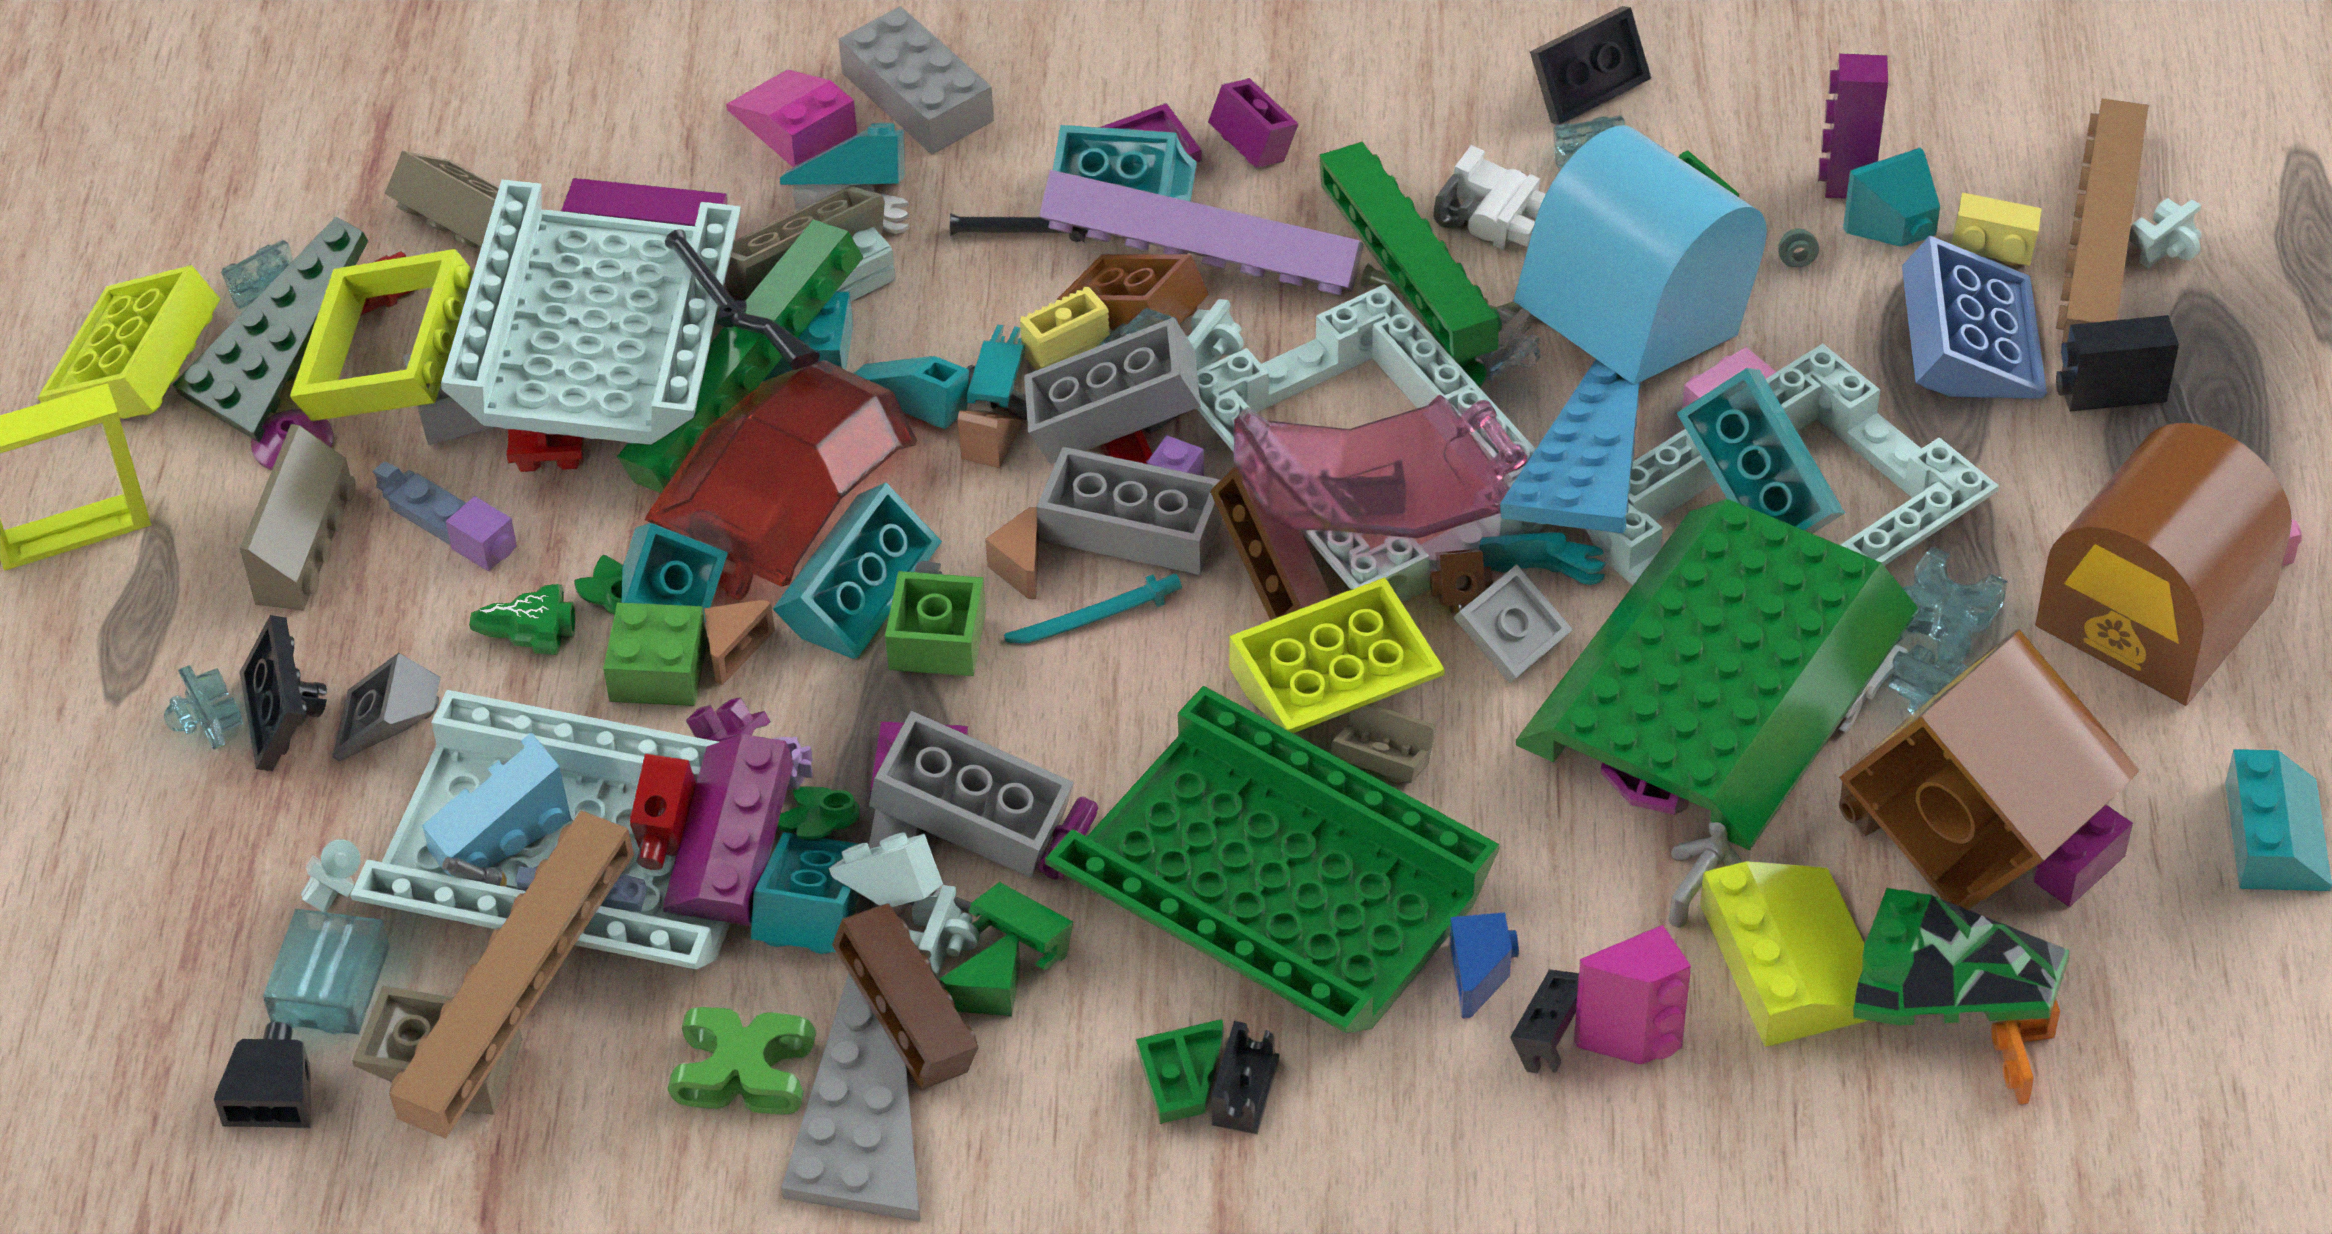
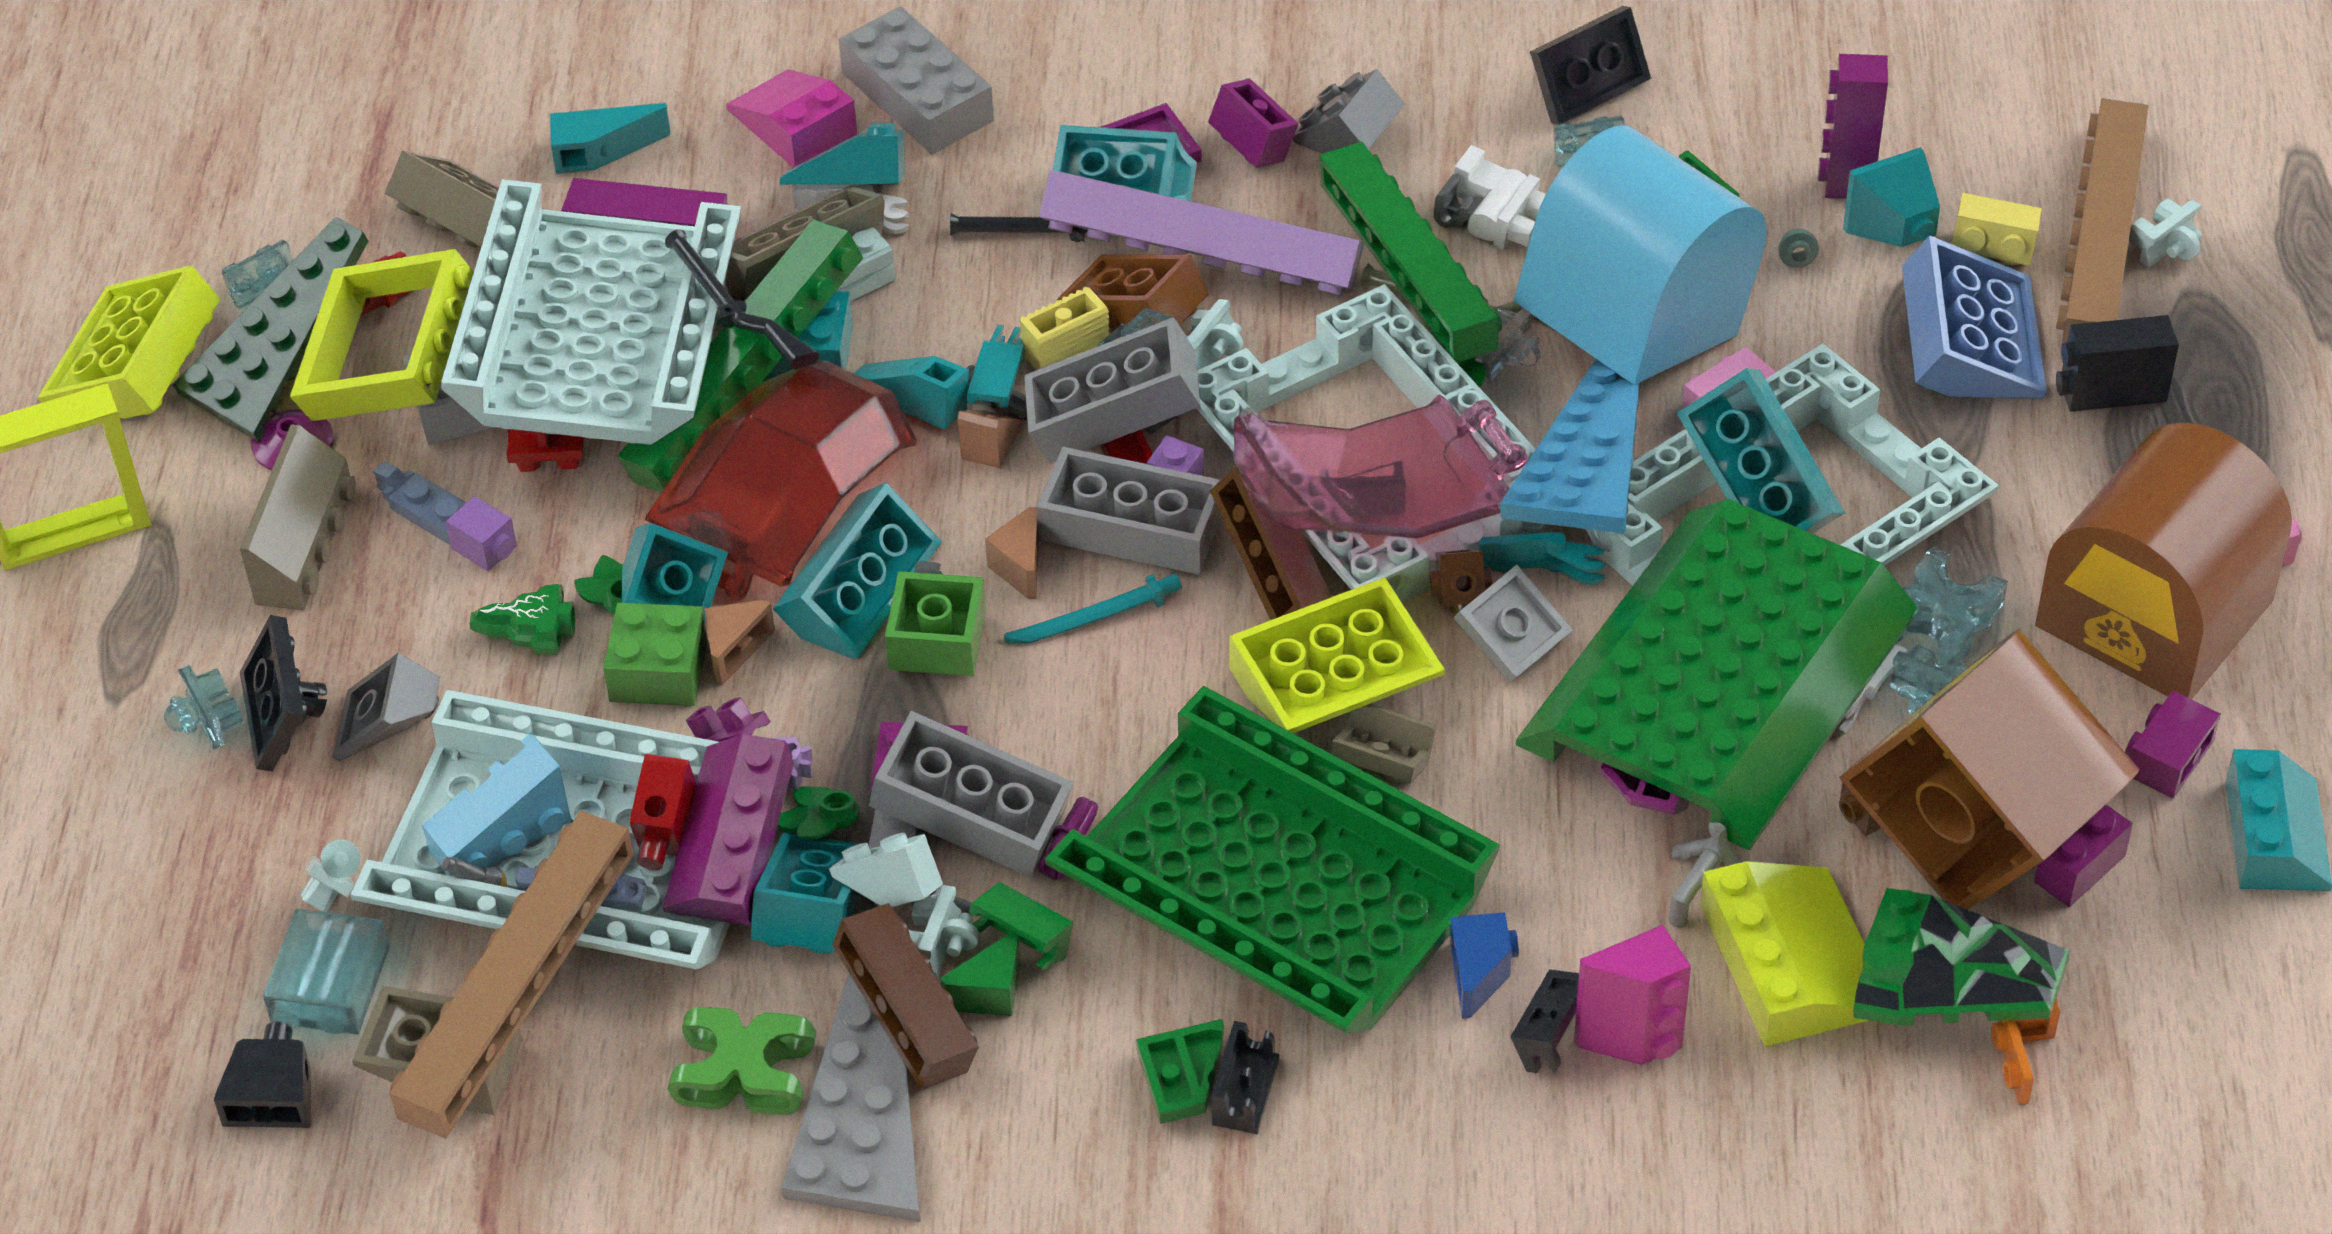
(600, 136): none -> teal slope
(1349, 113): none -> slope
(2172, 743): none -> magenta brick

